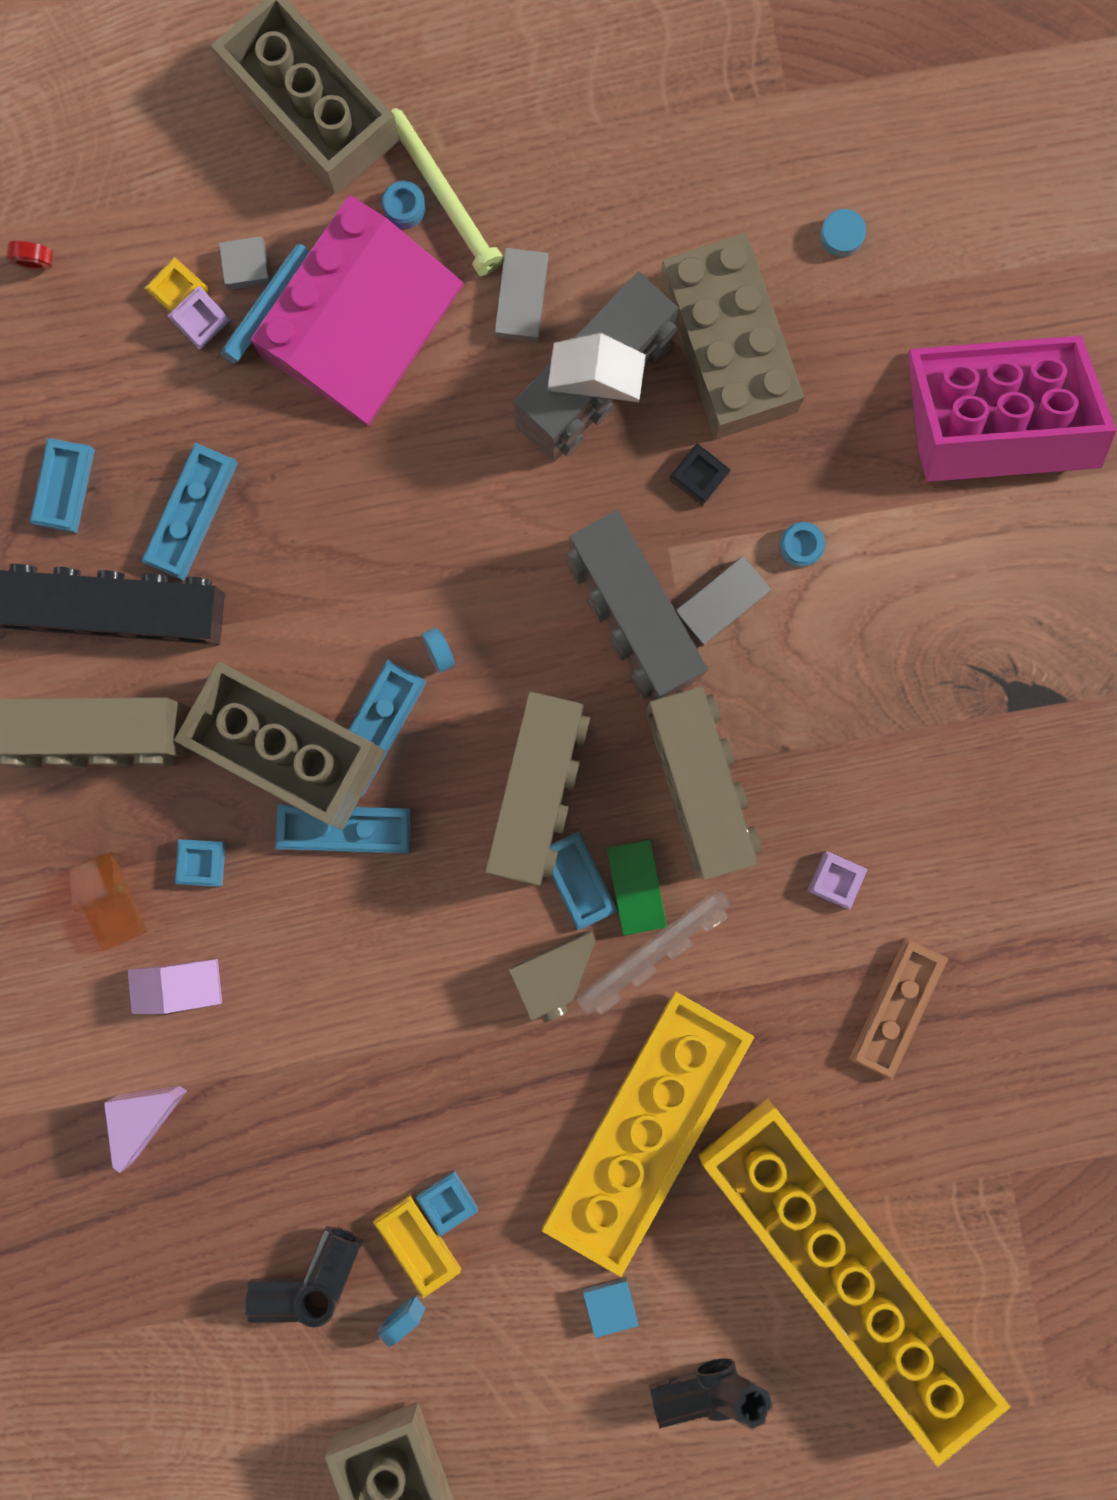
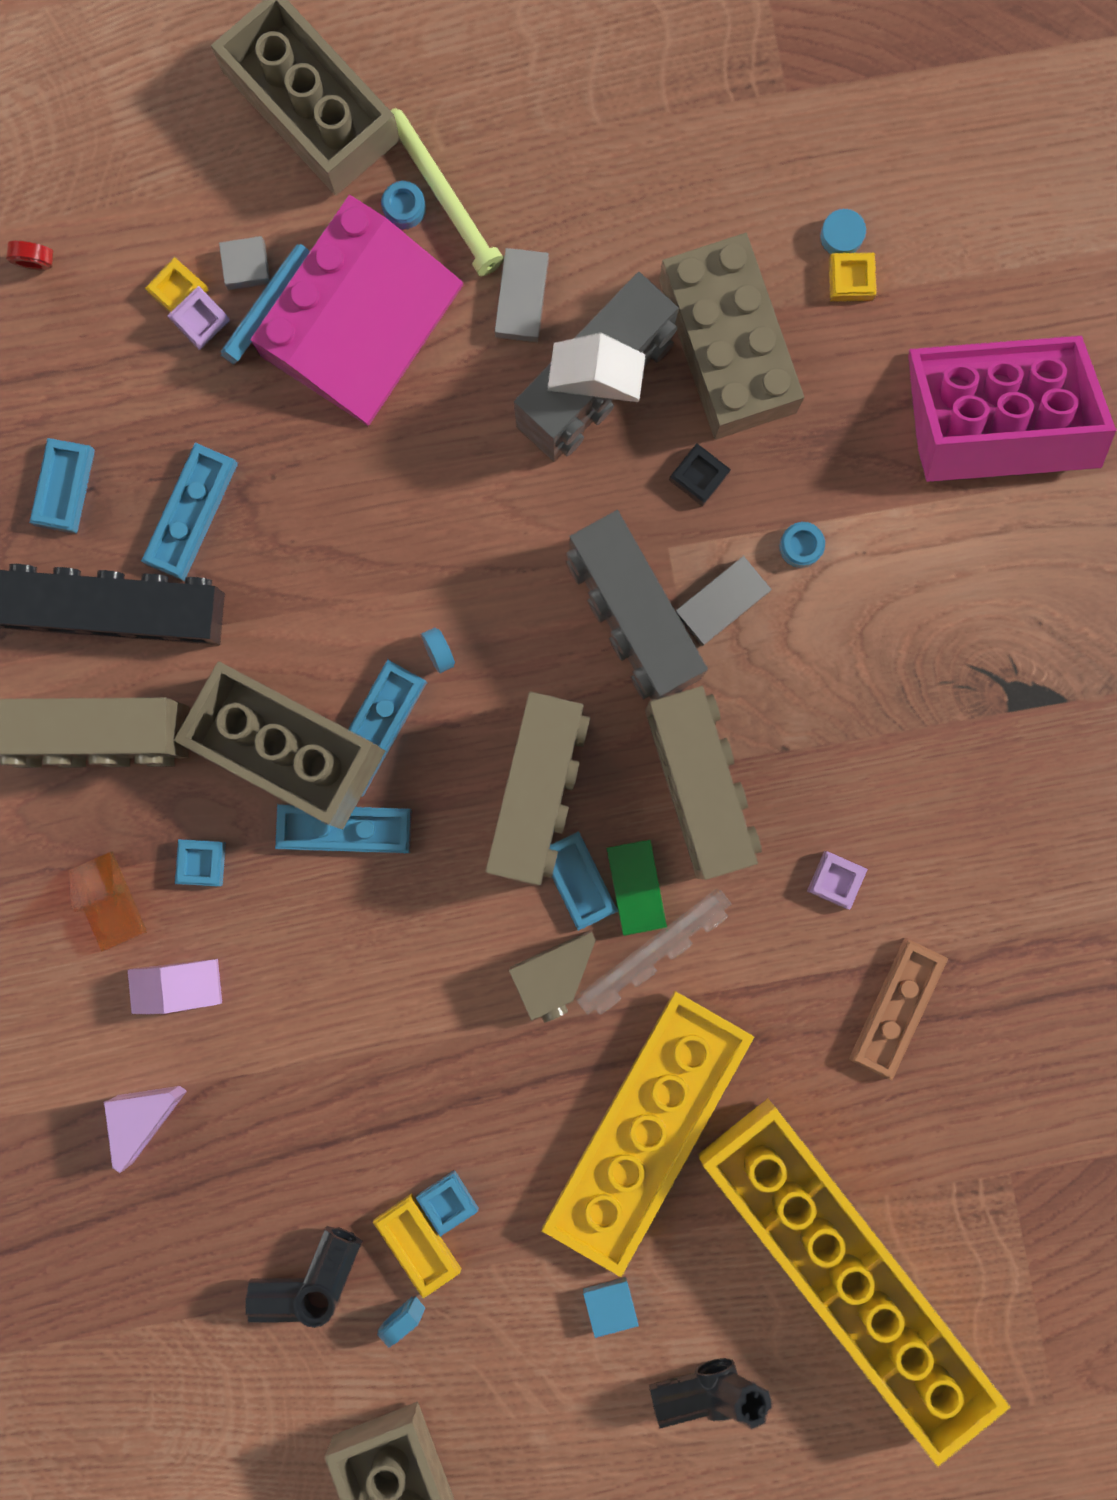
(852, 276): none -> yellow tile

